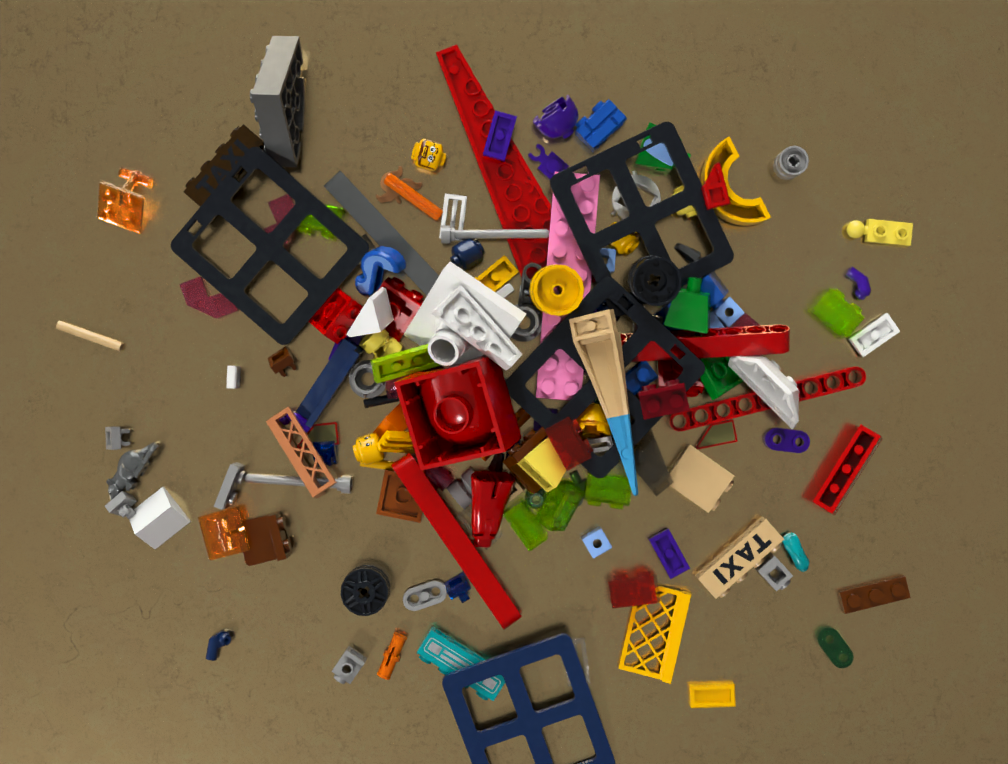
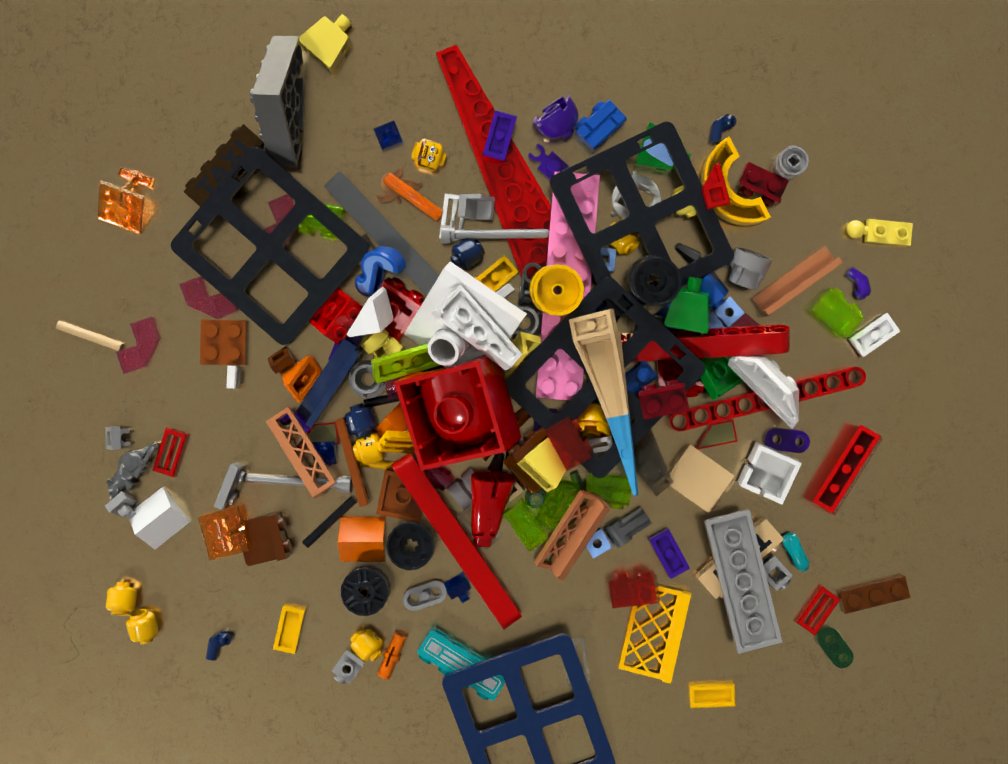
(121, 599): none -> yellow head
(138, 356): none -> clear pink tile
(142, 626): none -> yellow head
(184, 436): none -> red tile
(223, 342): none -> dark orange plate
(289, 629): none -> yellow tile
(301, 377): none -> orange slope
(327, 41): none -> light yellow torso
(333, 518): none -> black bar
(353, 464): none -> dark orange tile
(360, 420): none -> dark blue head
(362, 538): none -> orange slope
(366, 645): none -> yellow head
(388, 135): none -> clear blue tile
(404, 557): none -> black wheel
(476, 206): none -> light grey panel
(526, 345): none -> light yellow panel
(576, 534): none -> nougat fence
(623, 529): none -> dark grey piece
(720, 125): none -> dark blue arm
(743, 581): none -> light grey plate
(748, 268): none -> light grey piece
(762, 183): none -> dark red bracket
(770, 471): none -> white piece
(795, 281): none -> nougat fence
(811, 604): none -> red tile

